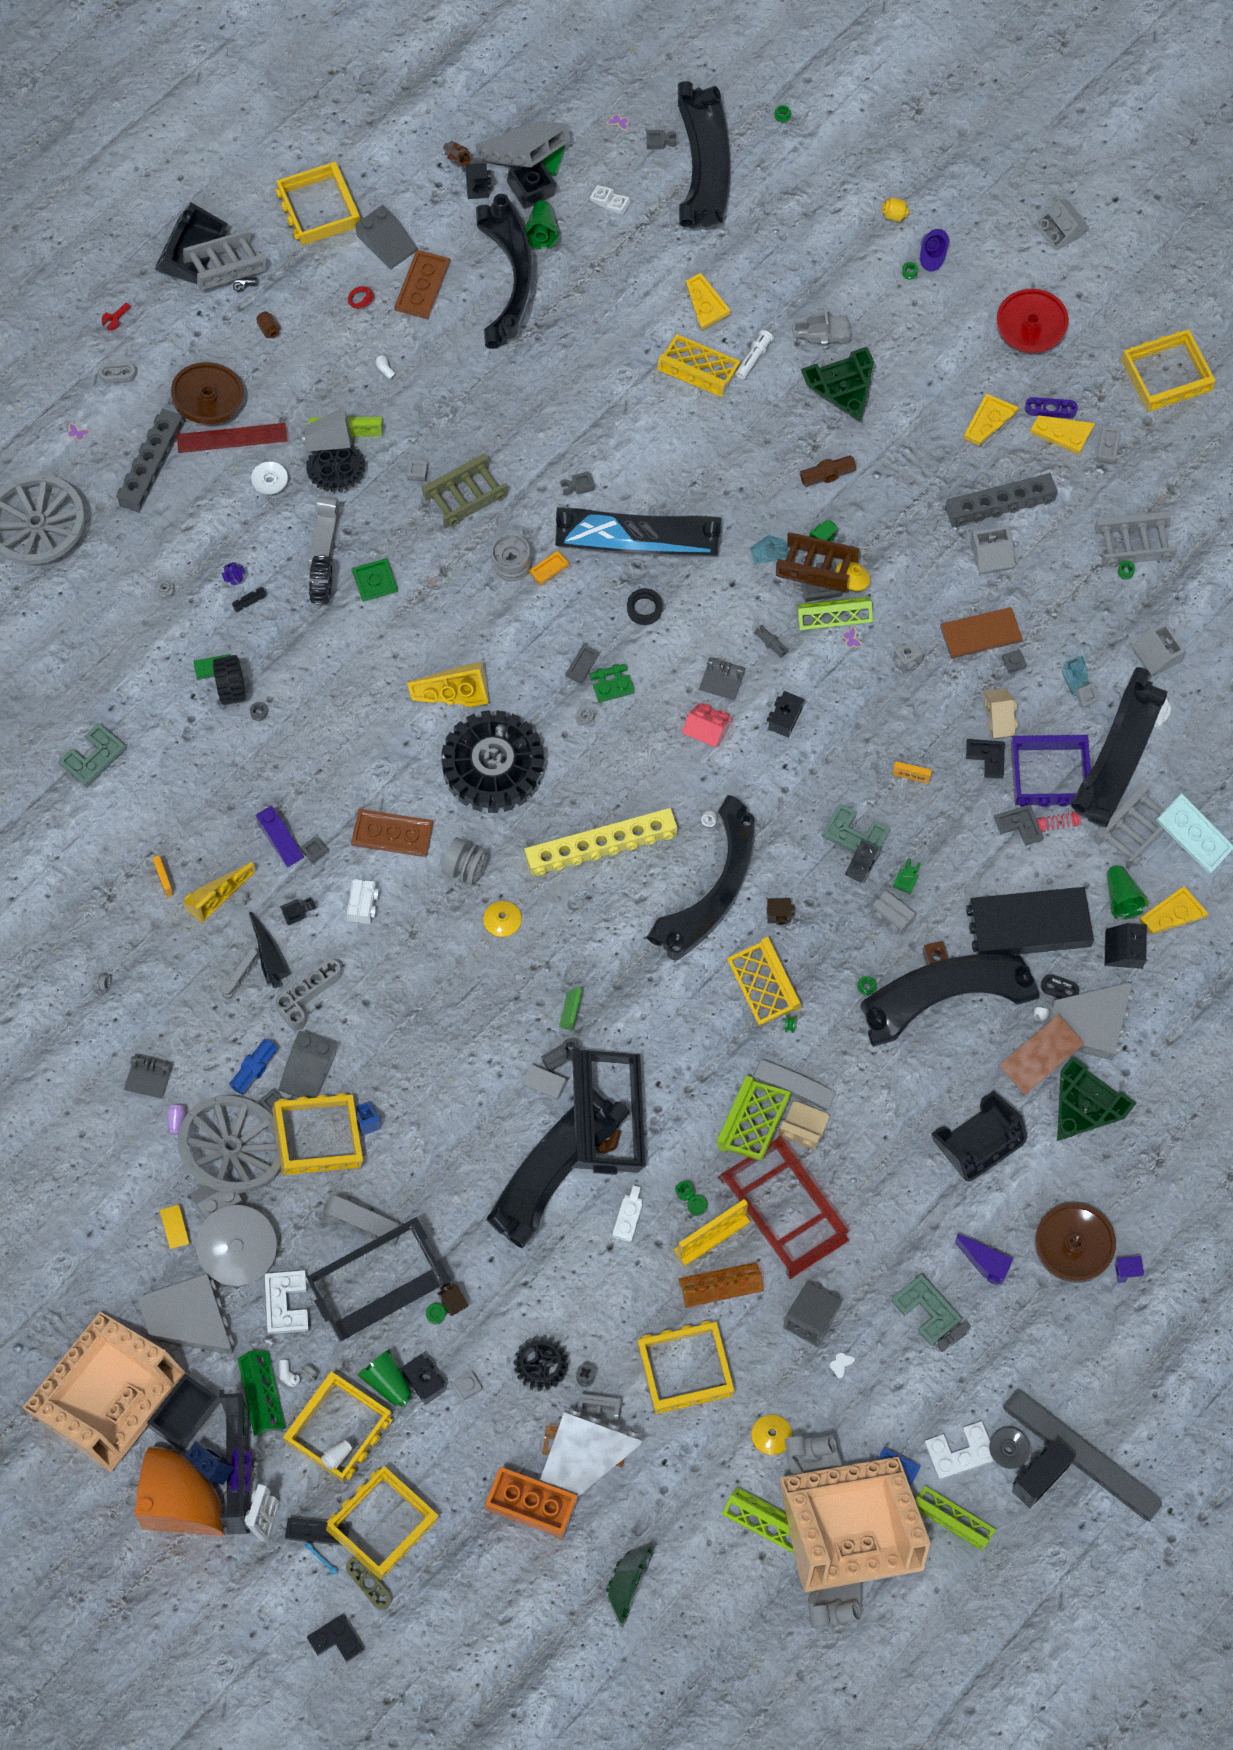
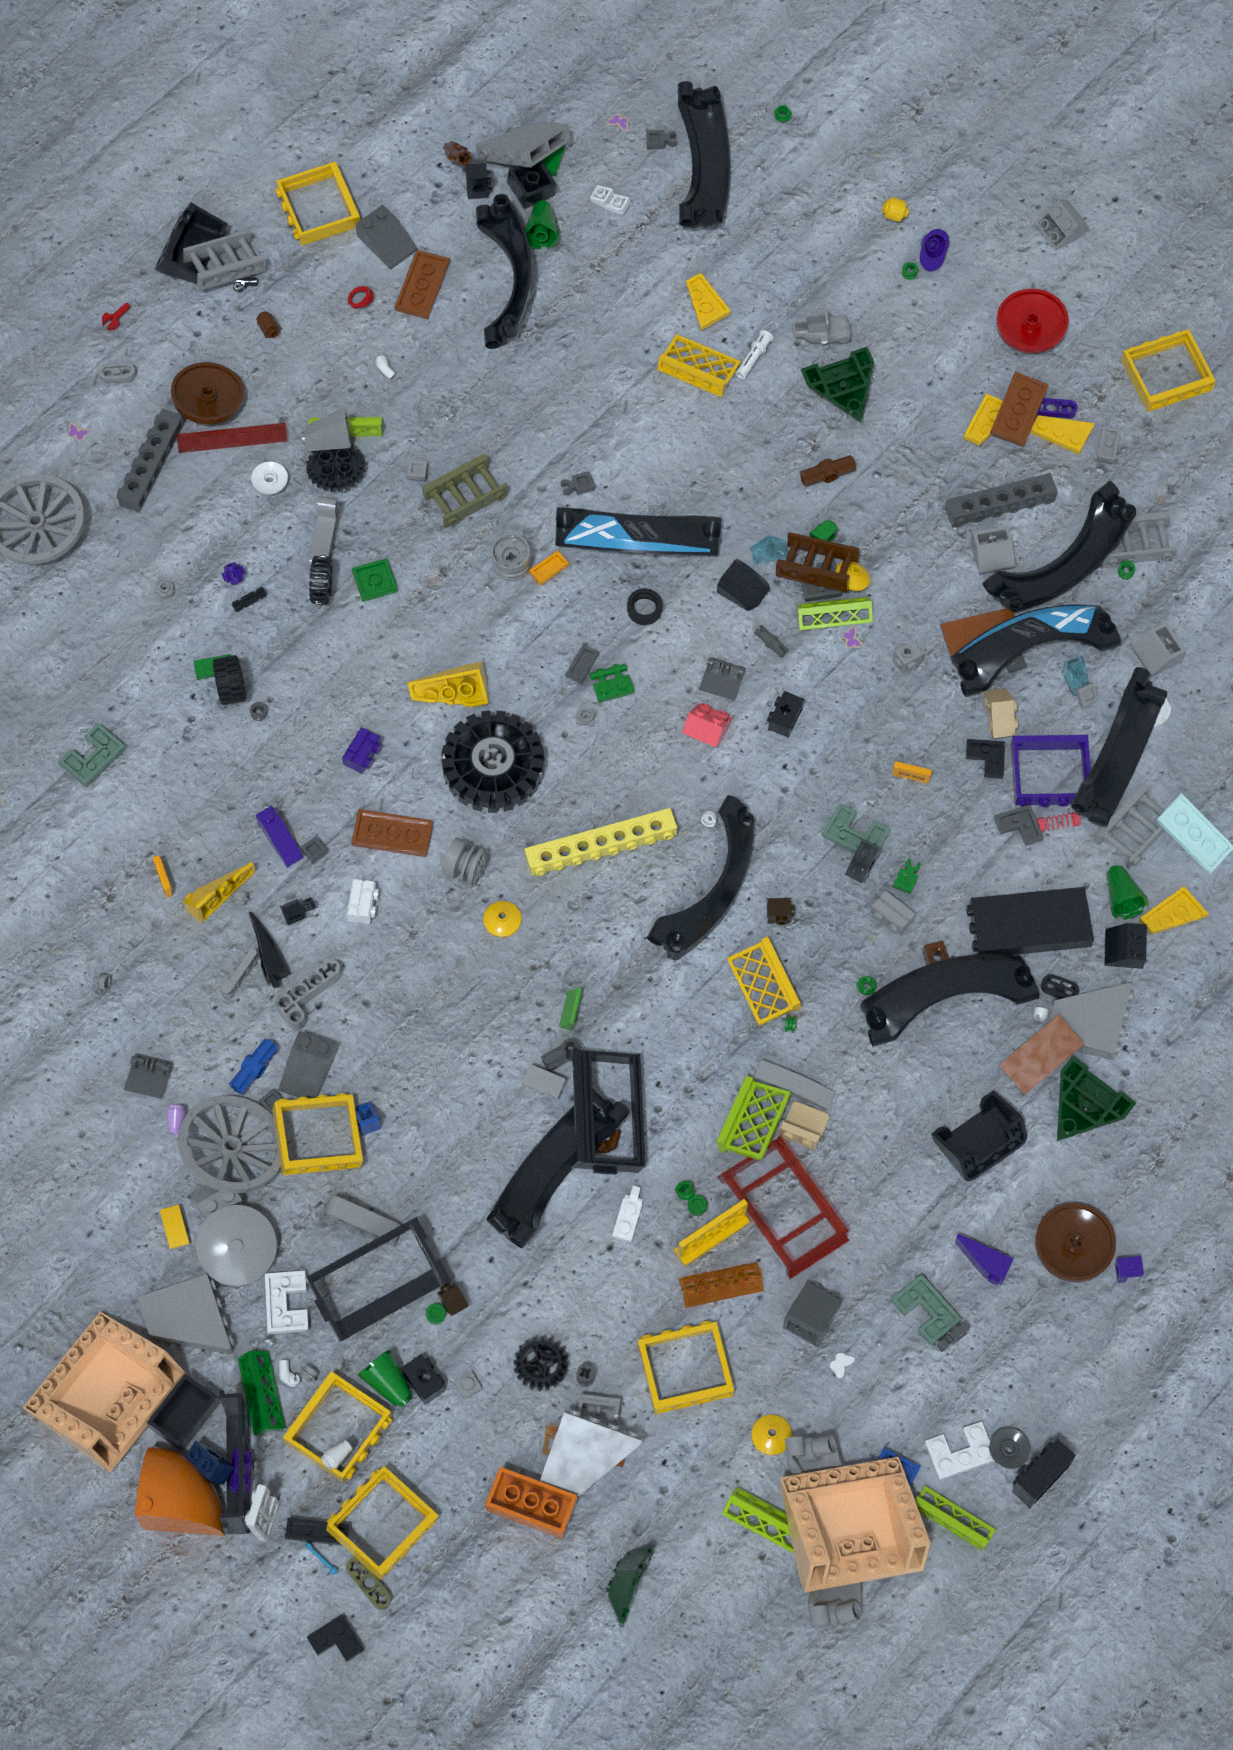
(362, 750): none -> dark purple brick
(742, 585): none -> black slope
(1000, 644): none -> black panel
(1019, 409): none -> dark orange tile
(1086, 1458): dark grey beam -> none
(1096, 540): none -> black panel

